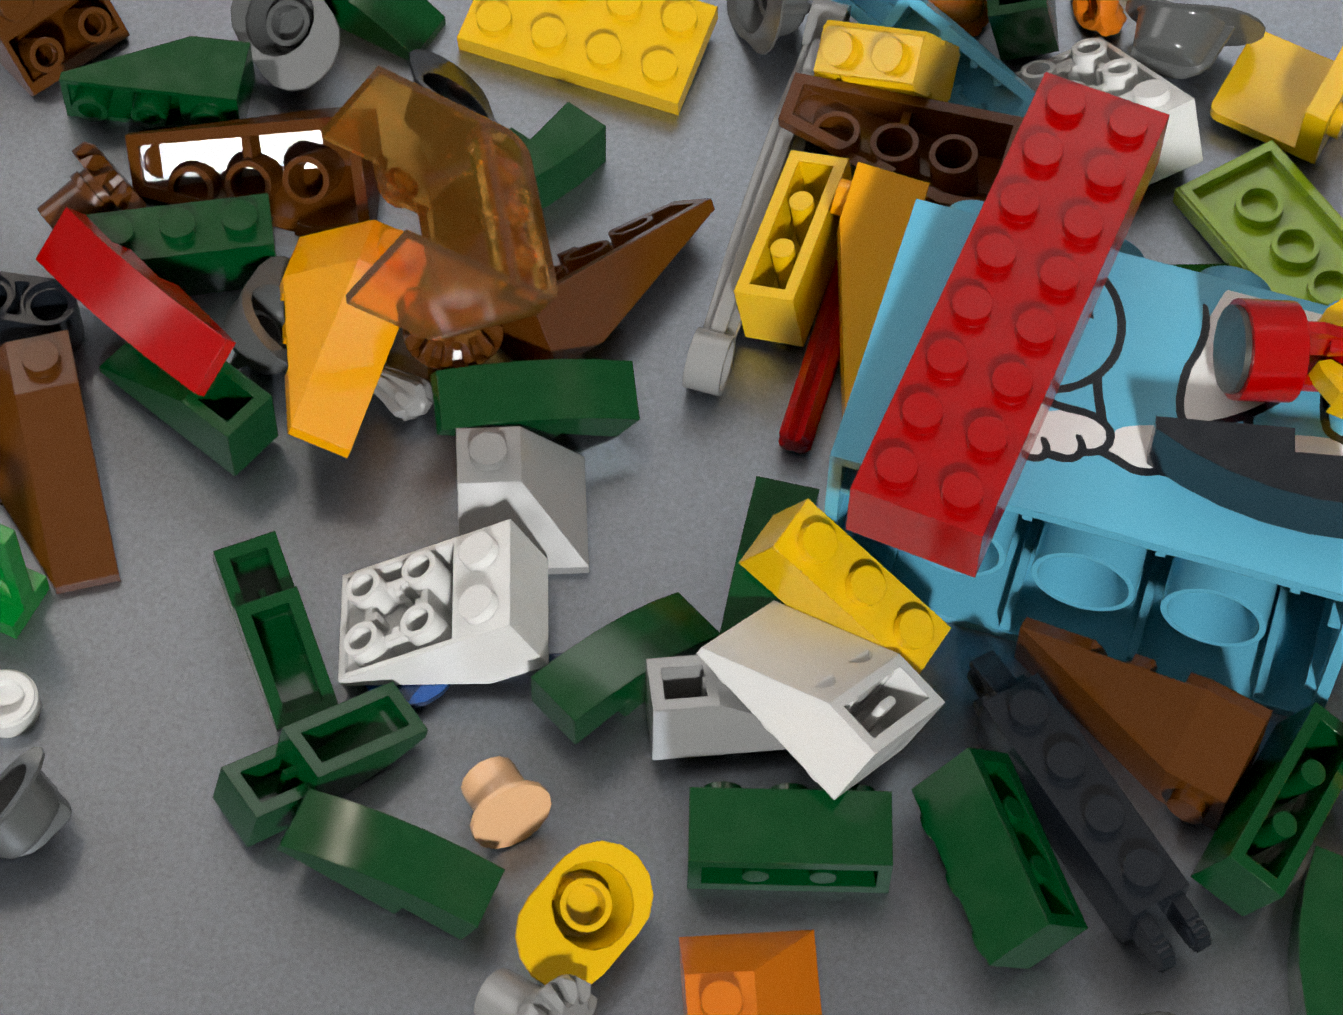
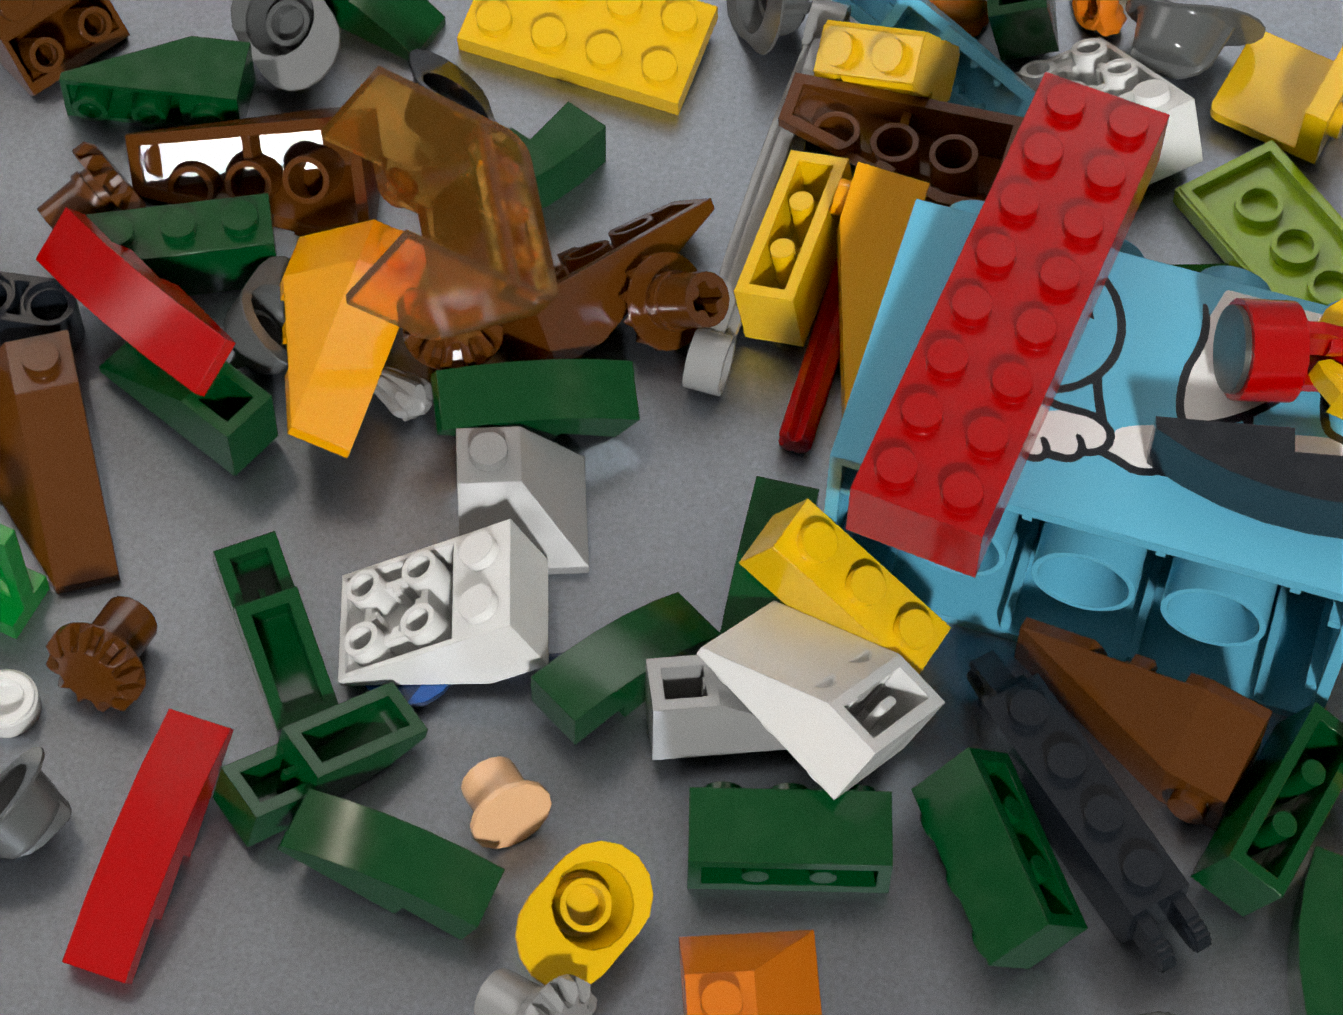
(103, 657): none -> reddish brown gear
(147, 846): none -> red slope
(672, 300): none -> reddish brown gear

